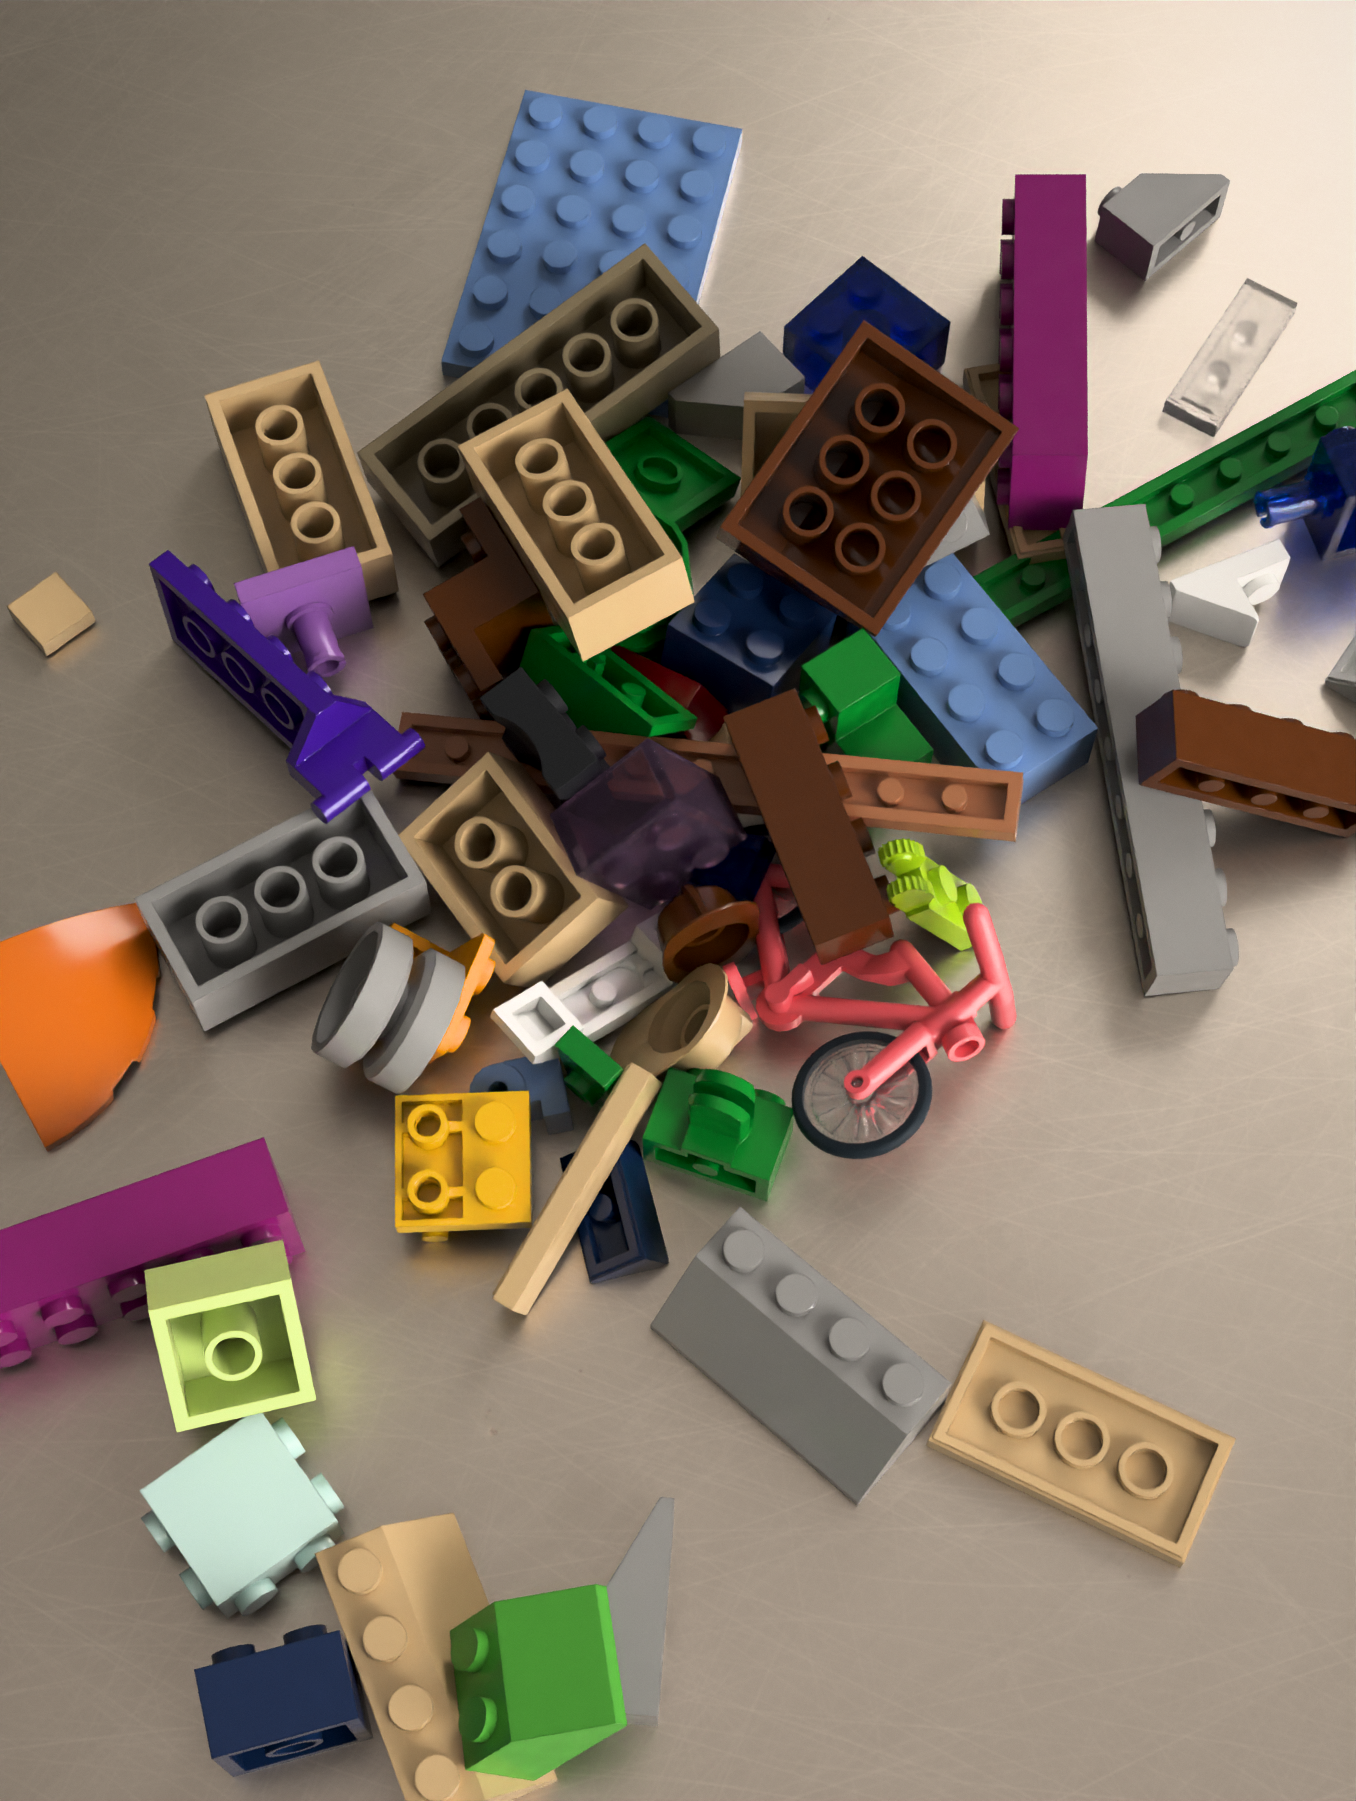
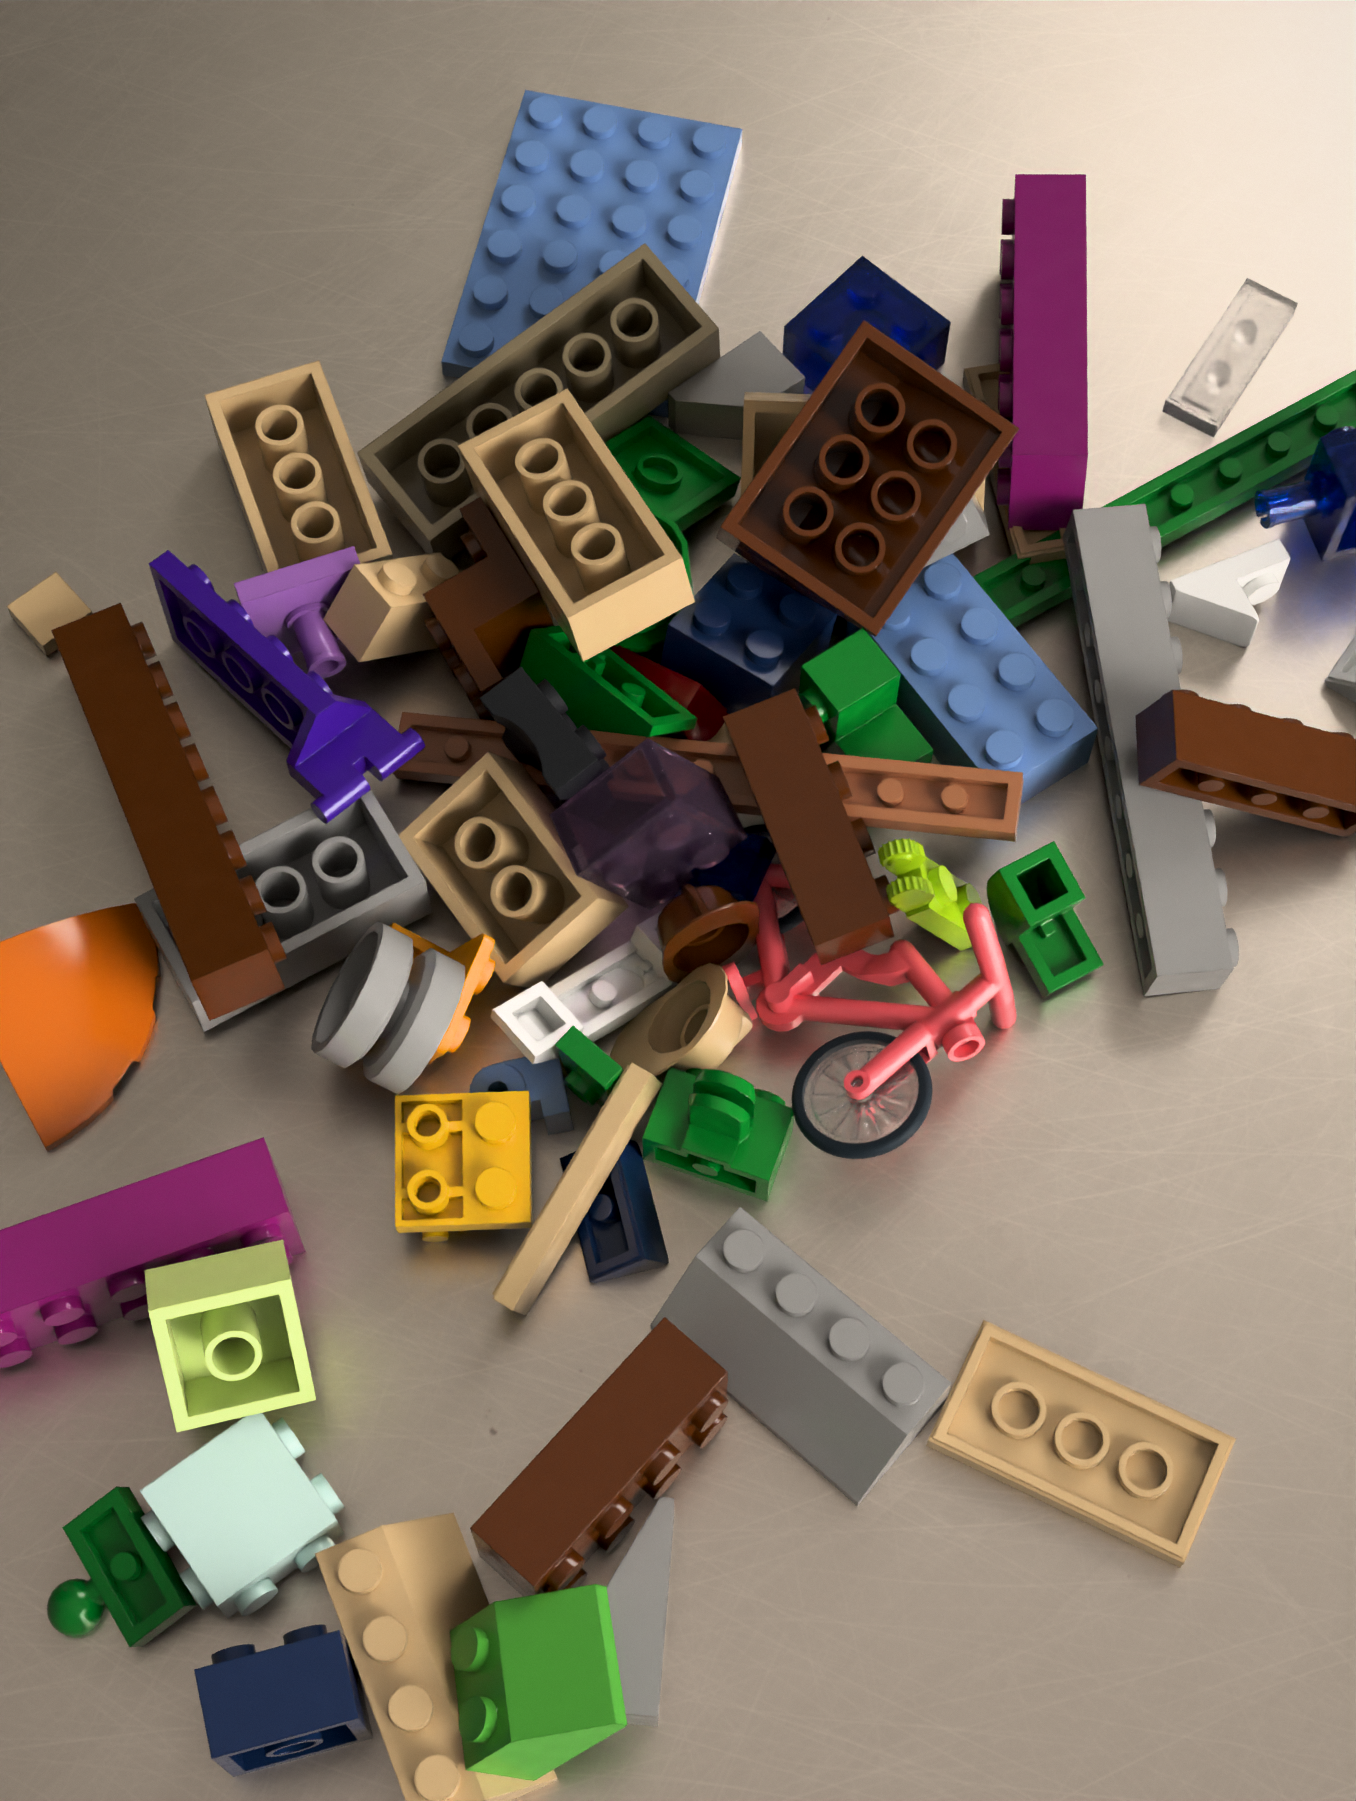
(124, 1571): none -> green plate
(169, 815): none -> reddish brown brick
(384, 607): none -> tan brick
(604, 1464): none -> reddish brown brick
(1035, 912): none -> green brick
(1158, 217): light grey slope -> none

